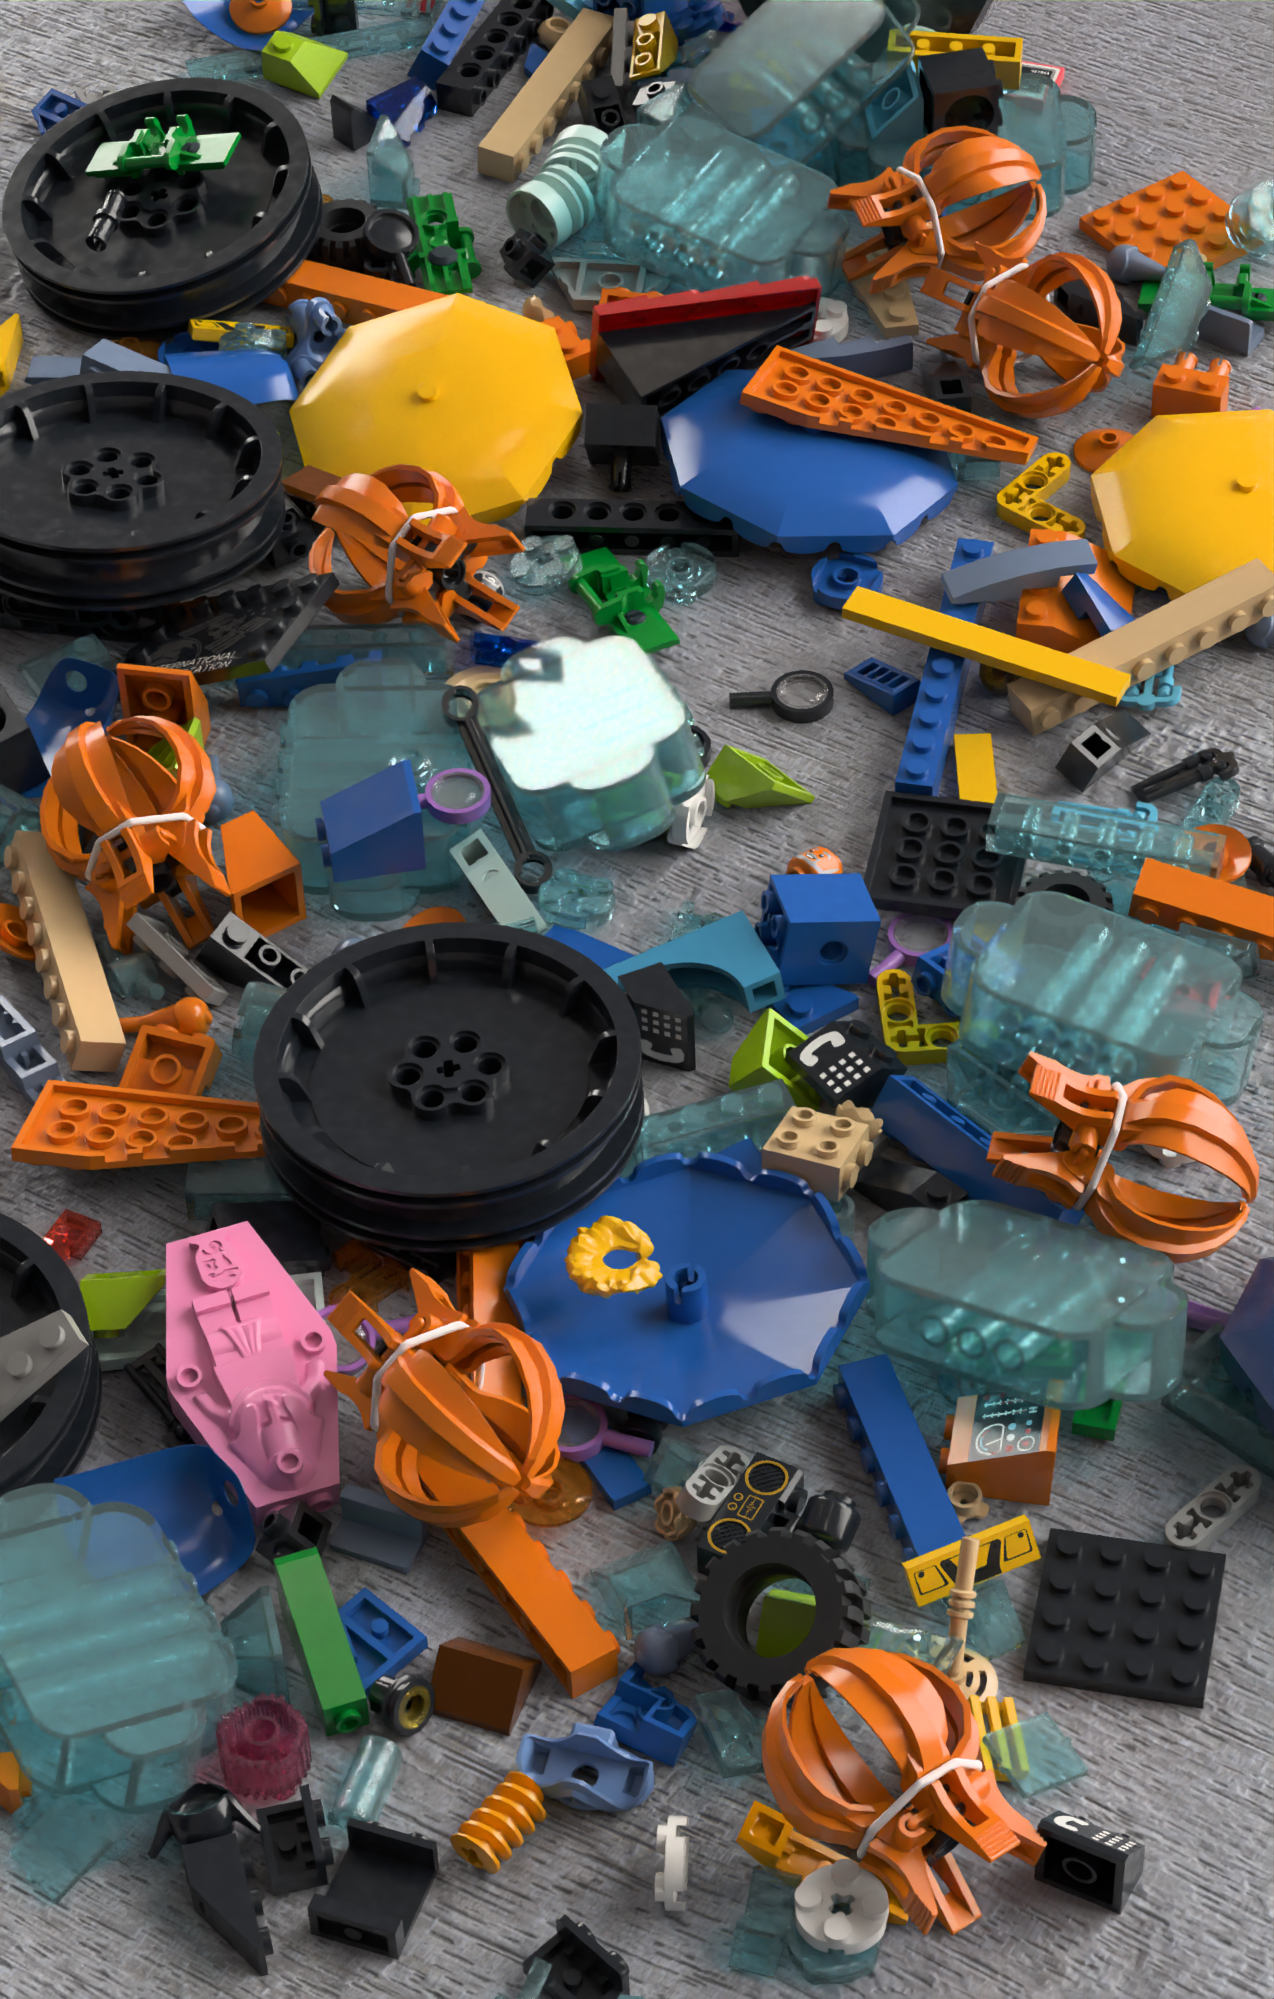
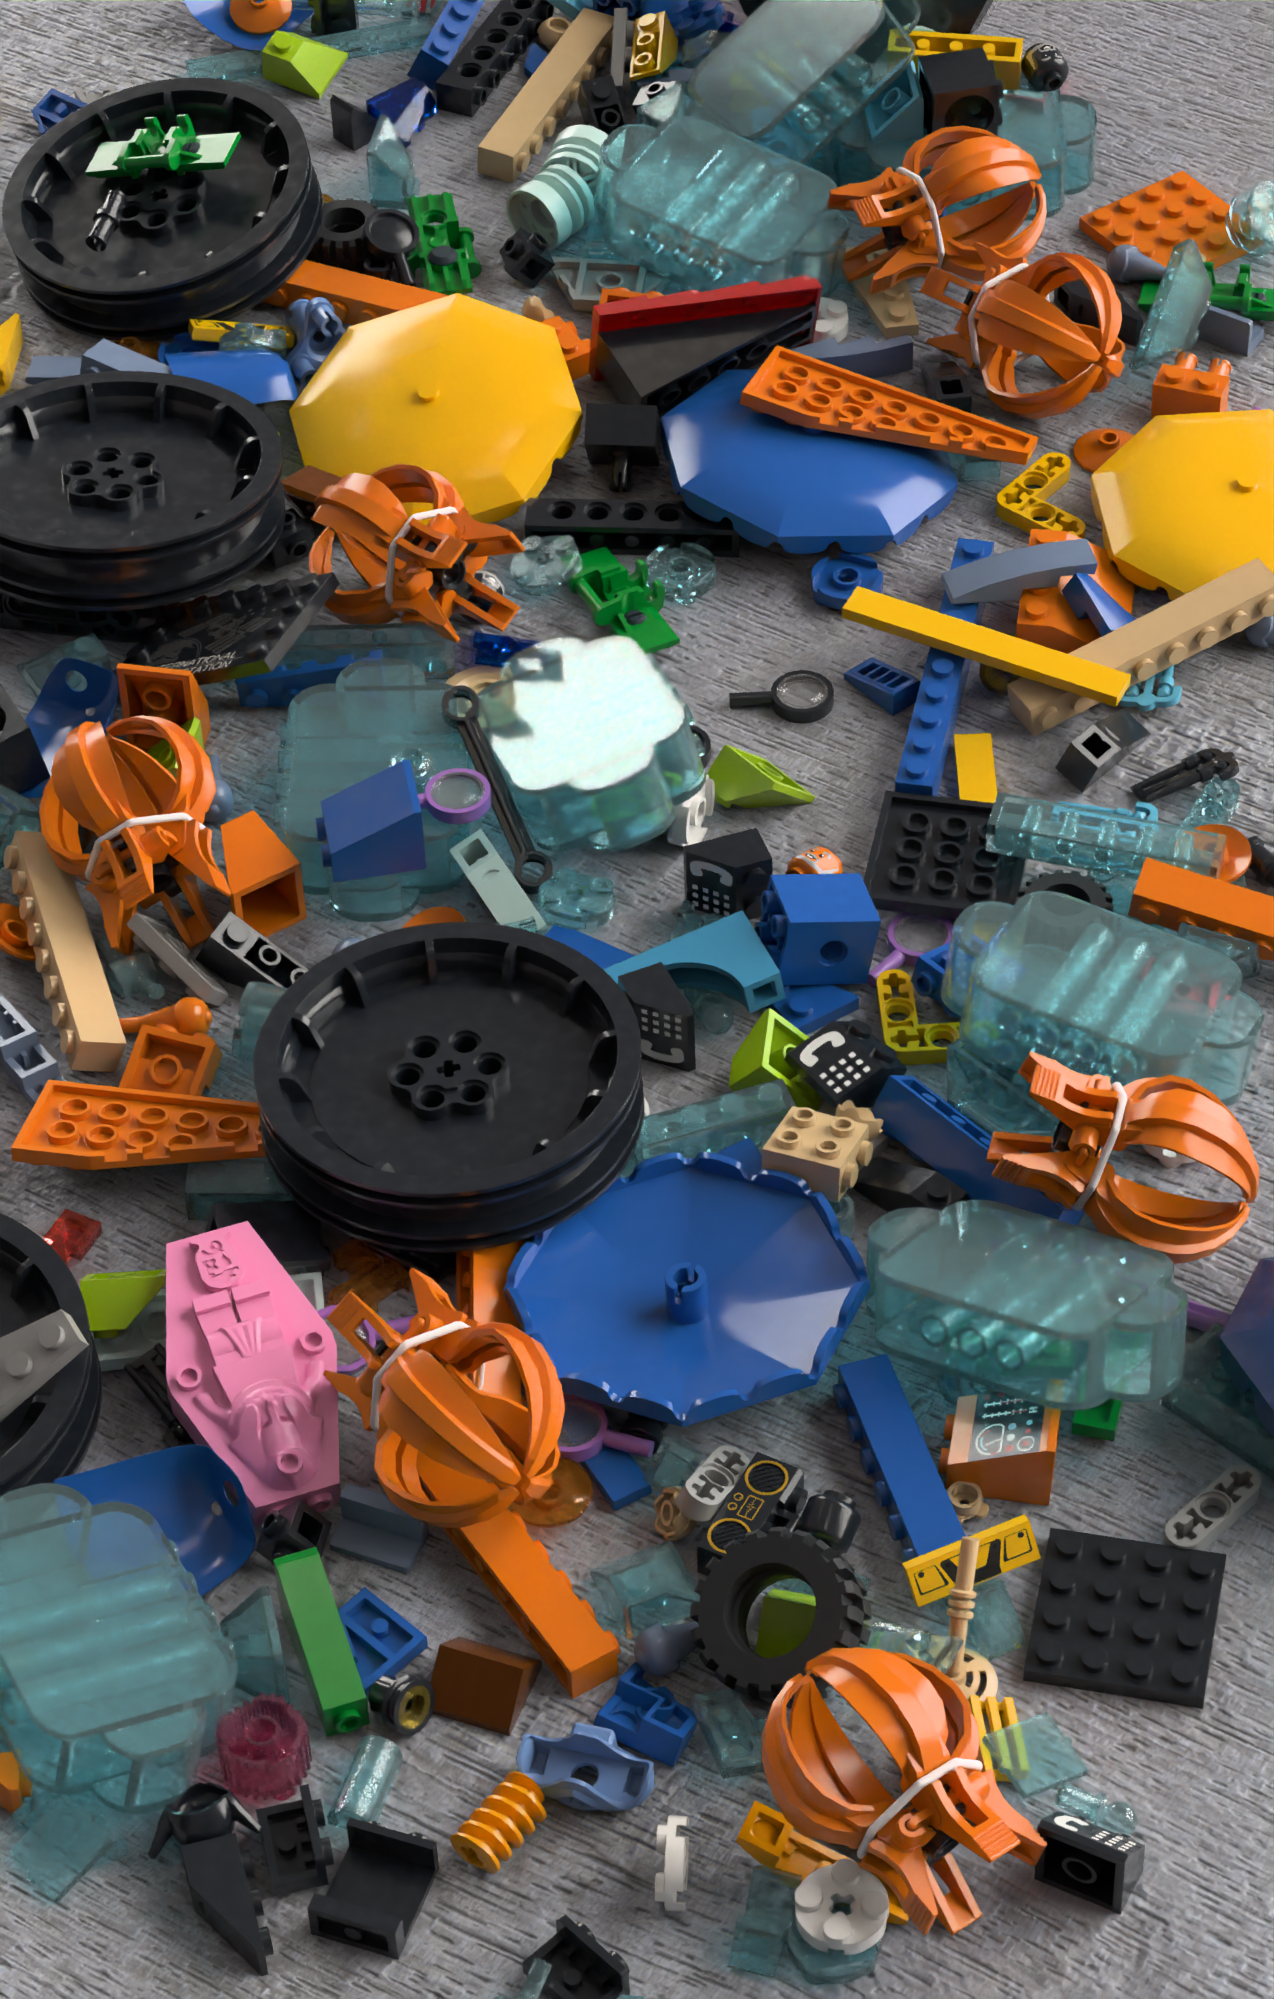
(591, 1245): yellow piece -> none
(728, 874): none -> black slope
(1044, 66): none -> black head
(1115, 1817): none -> clear light blue axle

